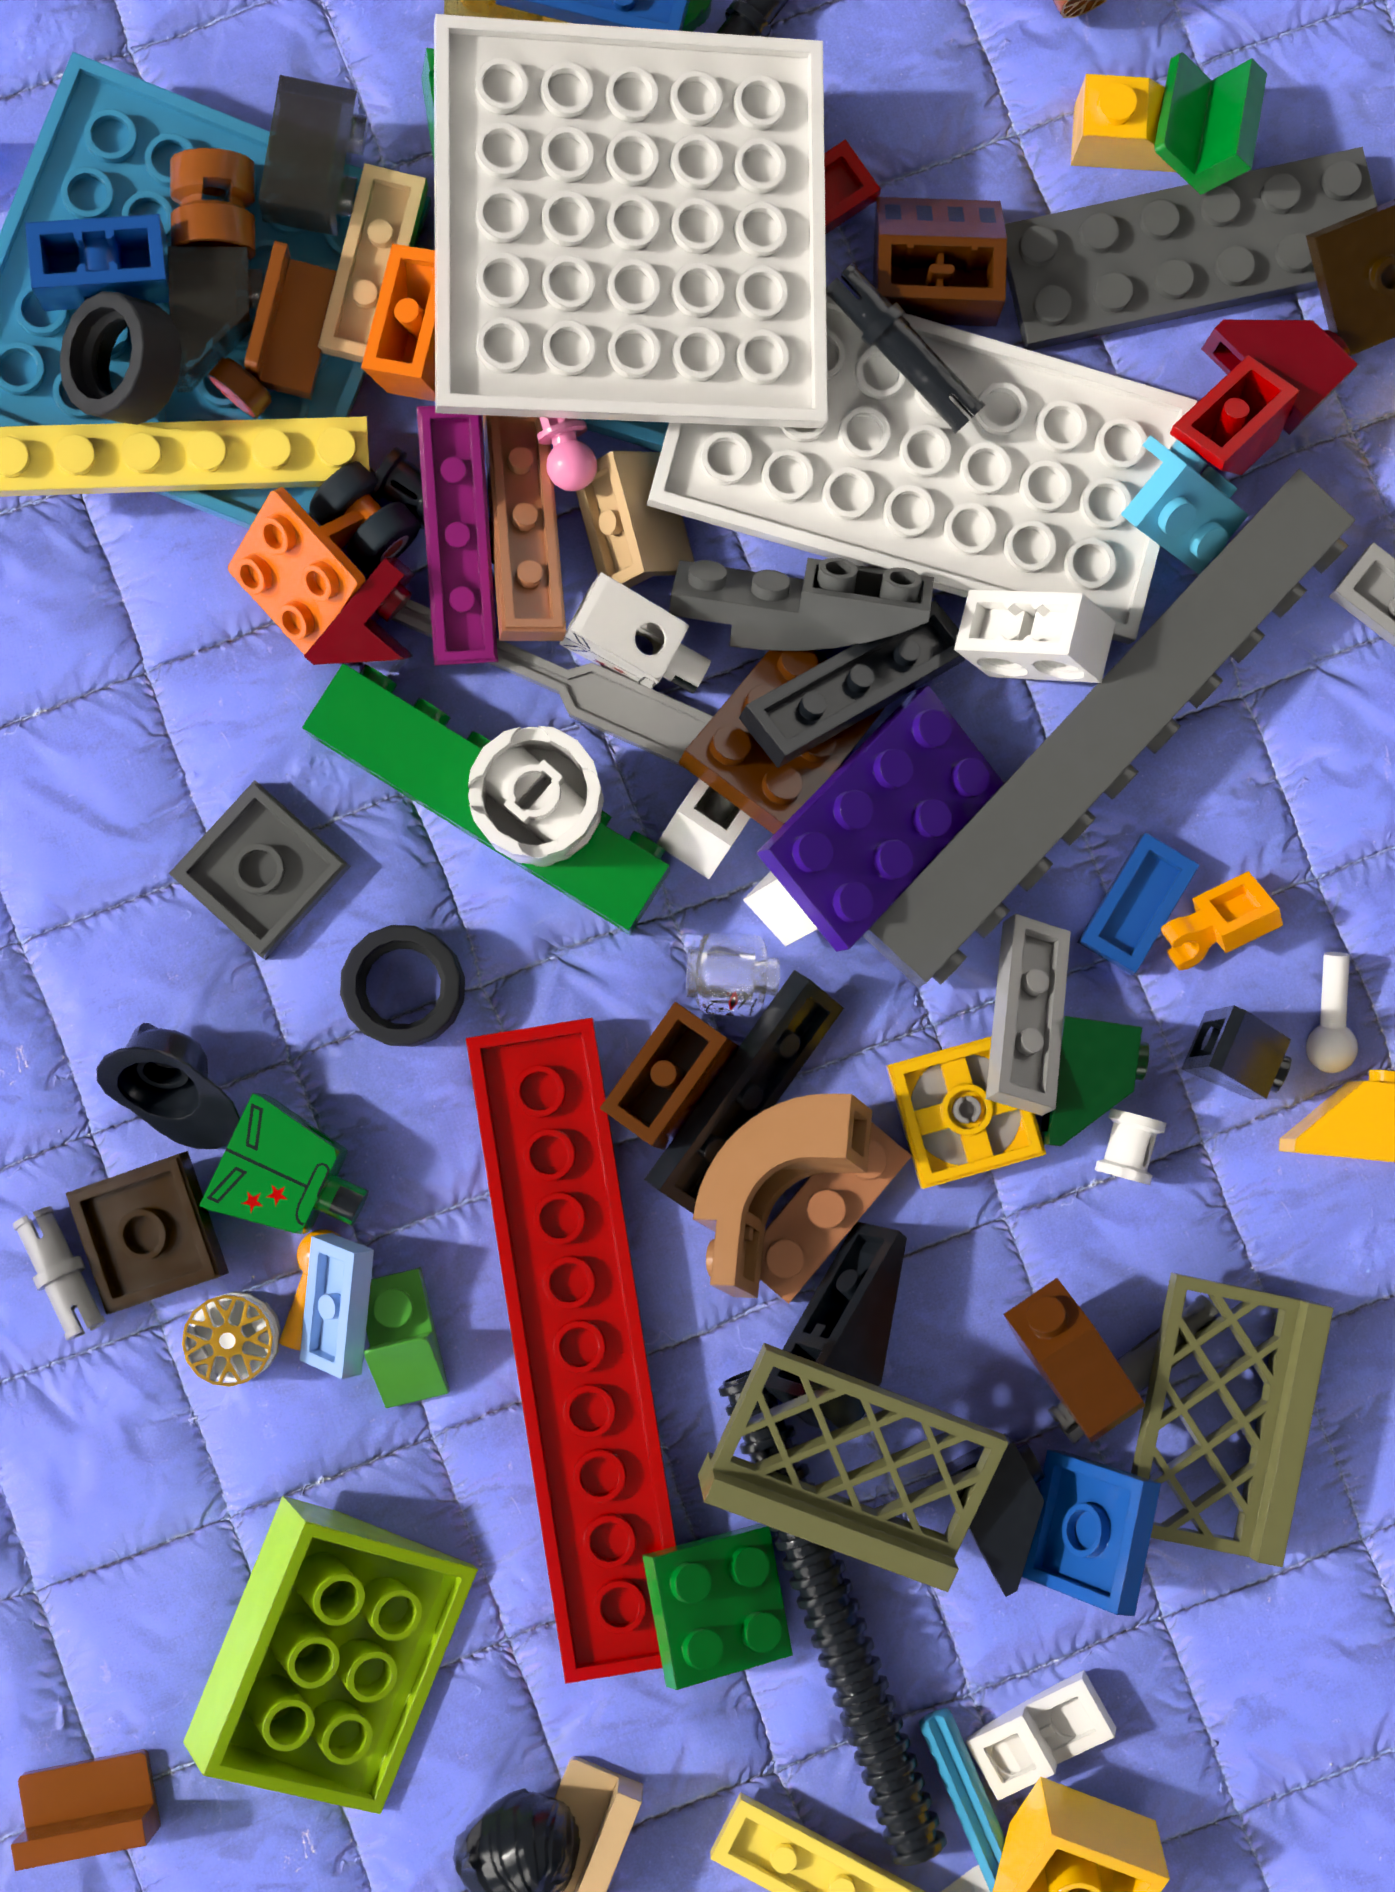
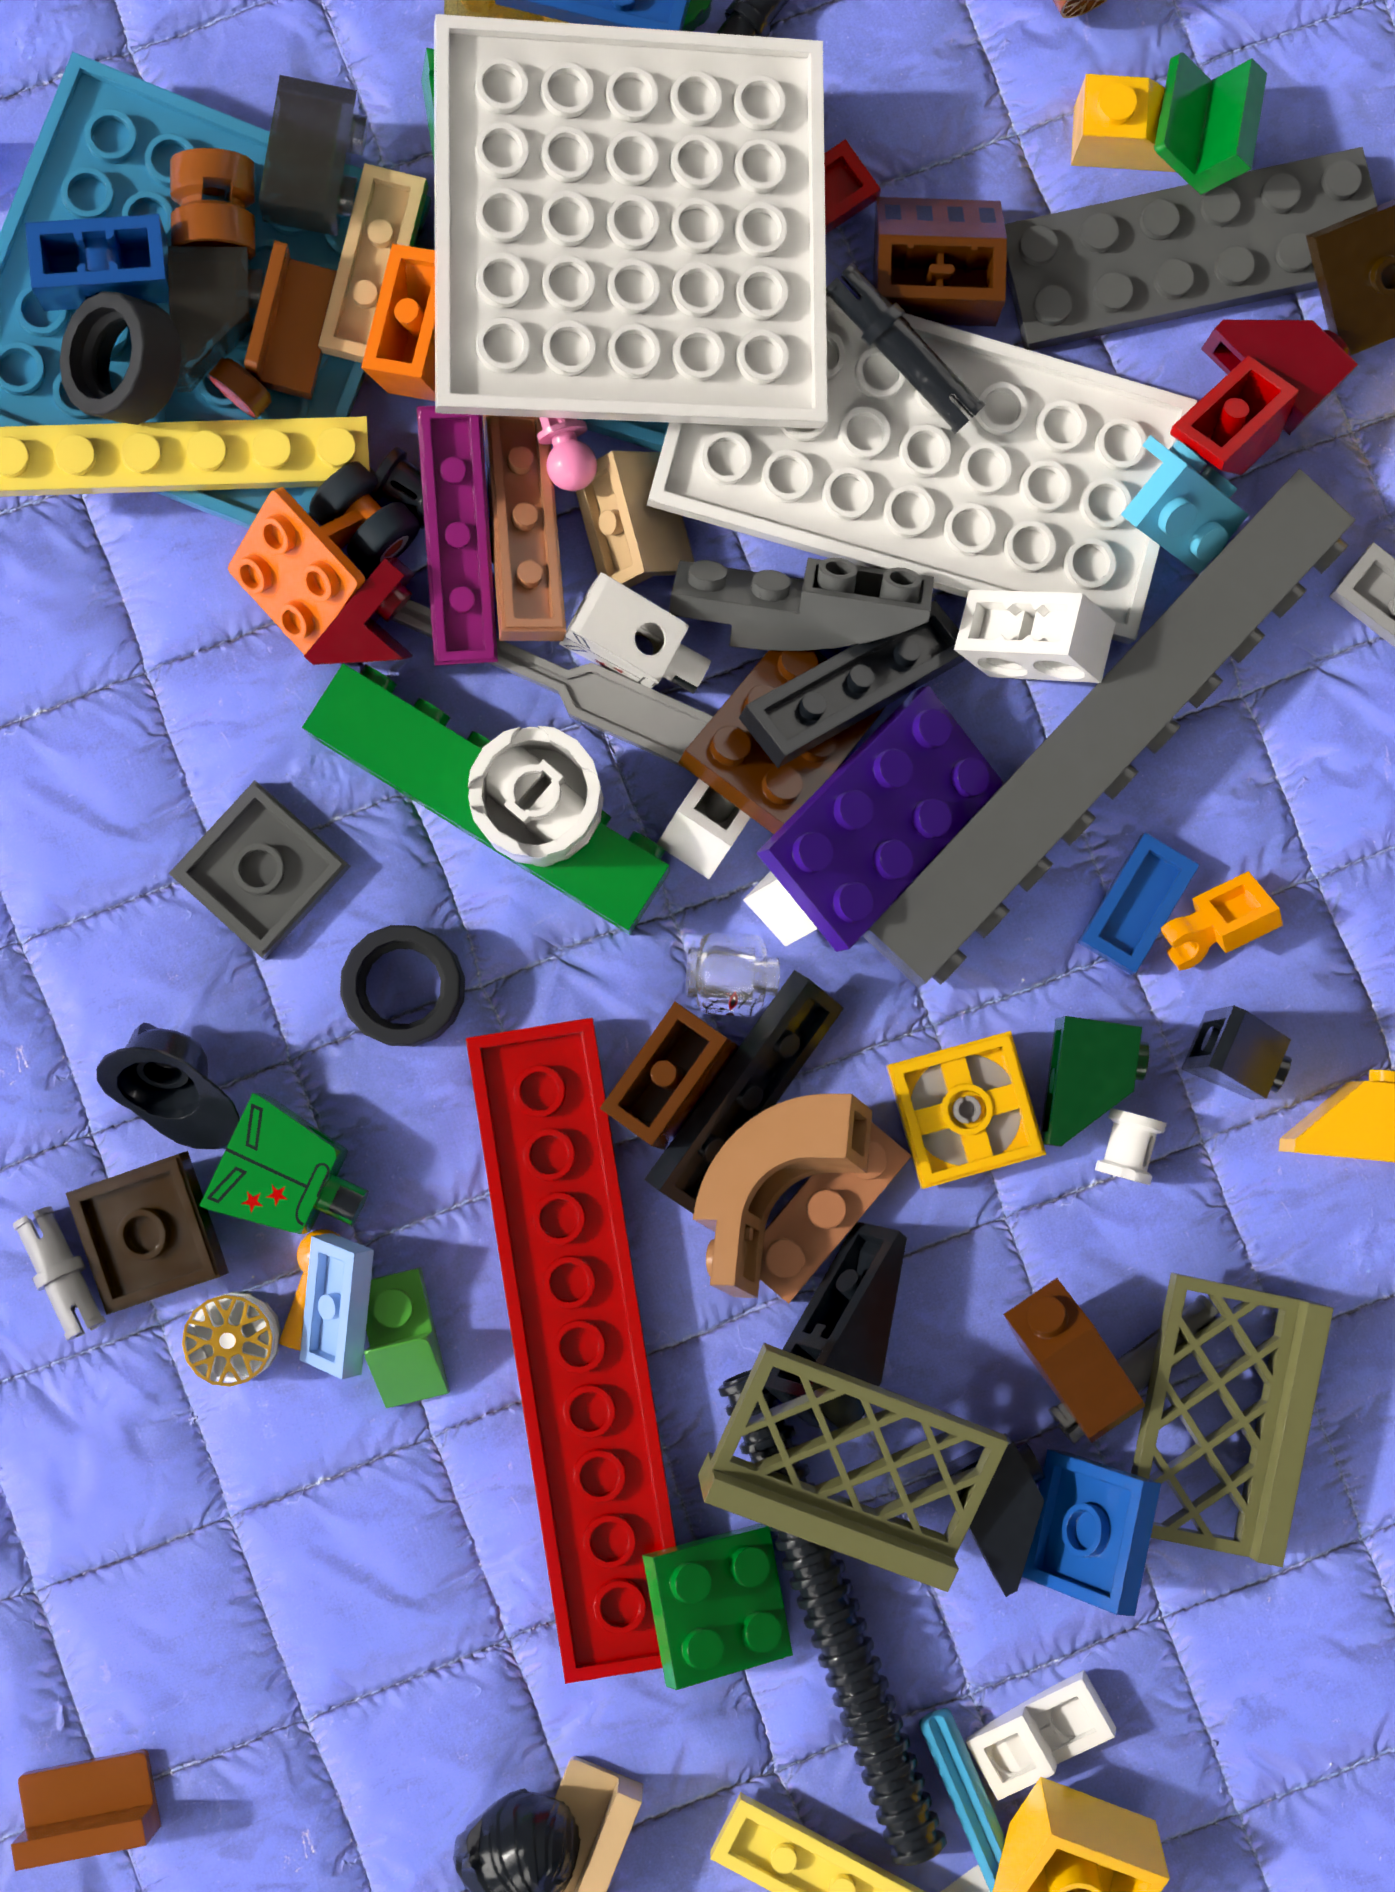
(328, 1659): lime slope -> none
(1028, 1015): light grey plate -> none
(1331, 1044): white bar -> none

